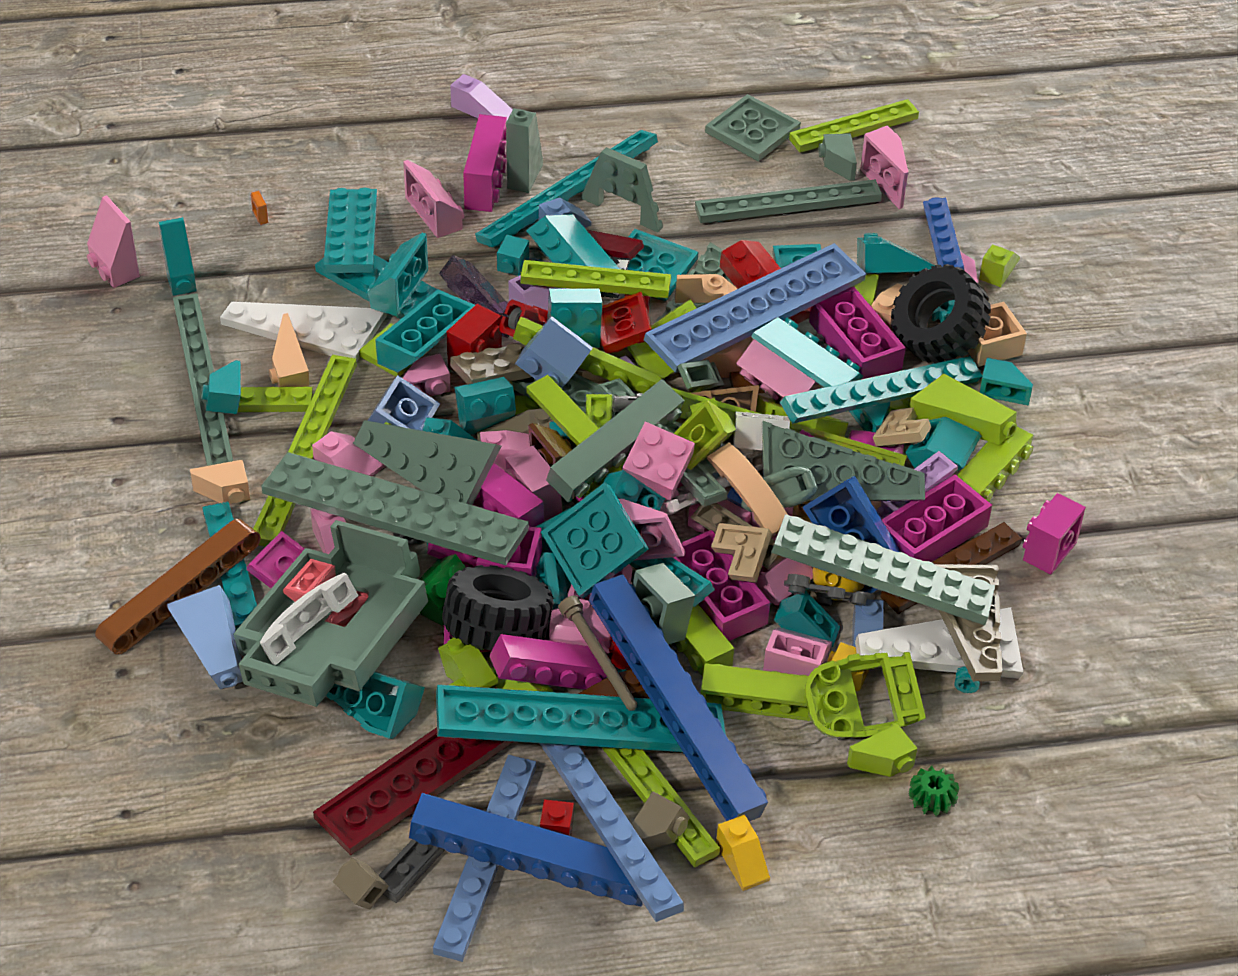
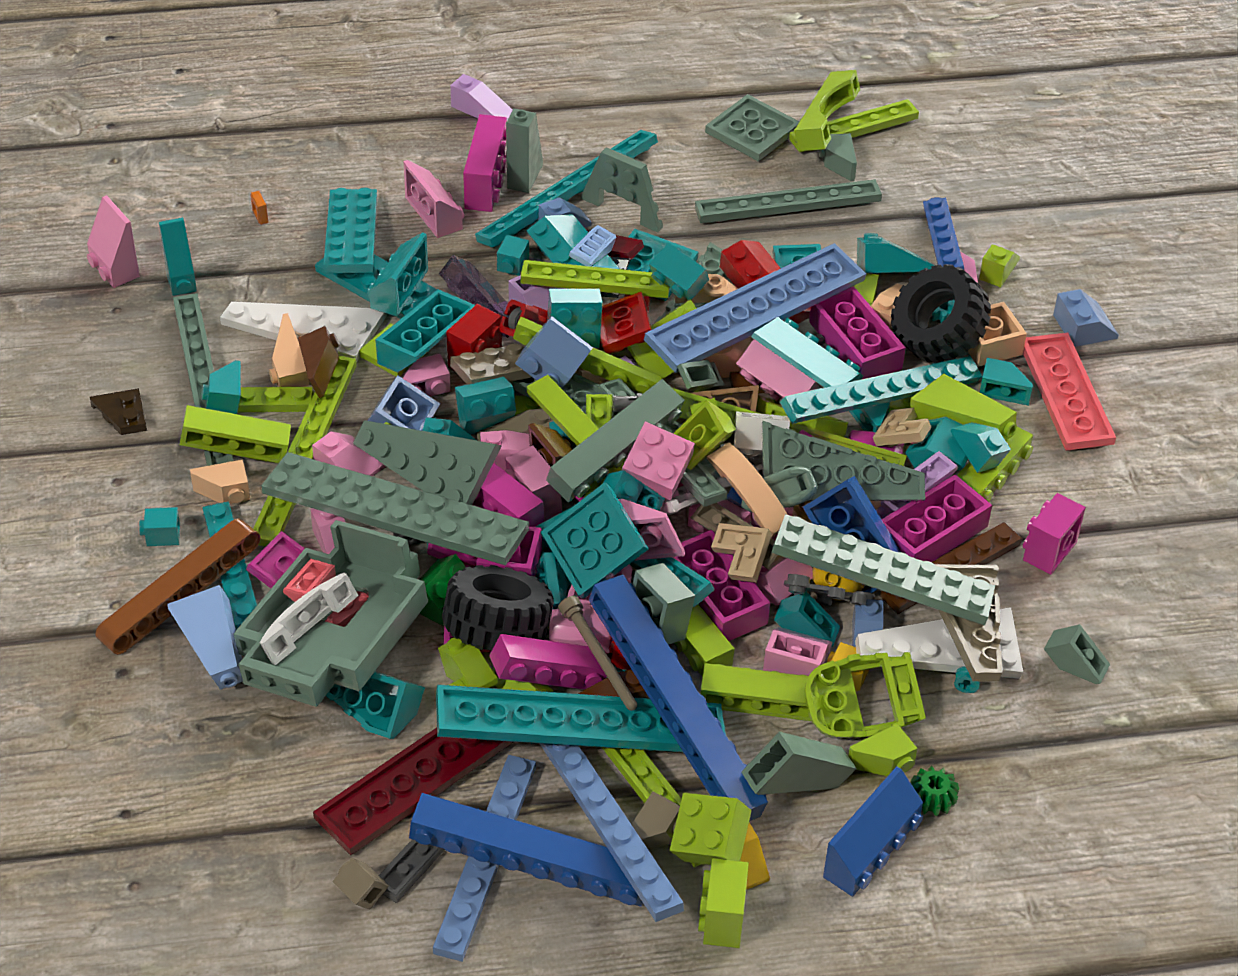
(122, 410): none -> dark brown wing
(160, 526): none -> teal brick
(235, 434): none -> lime brick
(319, 357): none -> reddish brown slope
(557, 816): red brick -> none
(596, 244): none -> light blue slope
(678, 272): none -> teal brick
(710, 828): none -> lime brick
(723, 903): none -> lime brick
(797, 765): none -> sand green slope
(836, 91): none -> lime arch
(873, 833): none -> blue slope
(885, 161): bright pink slope -> none
(981, 445): none -> teal slope
(1067, 392): none -> coral plate
(1077, 654): none -> sand green slope
(1083, 318): none -> medium blue slope

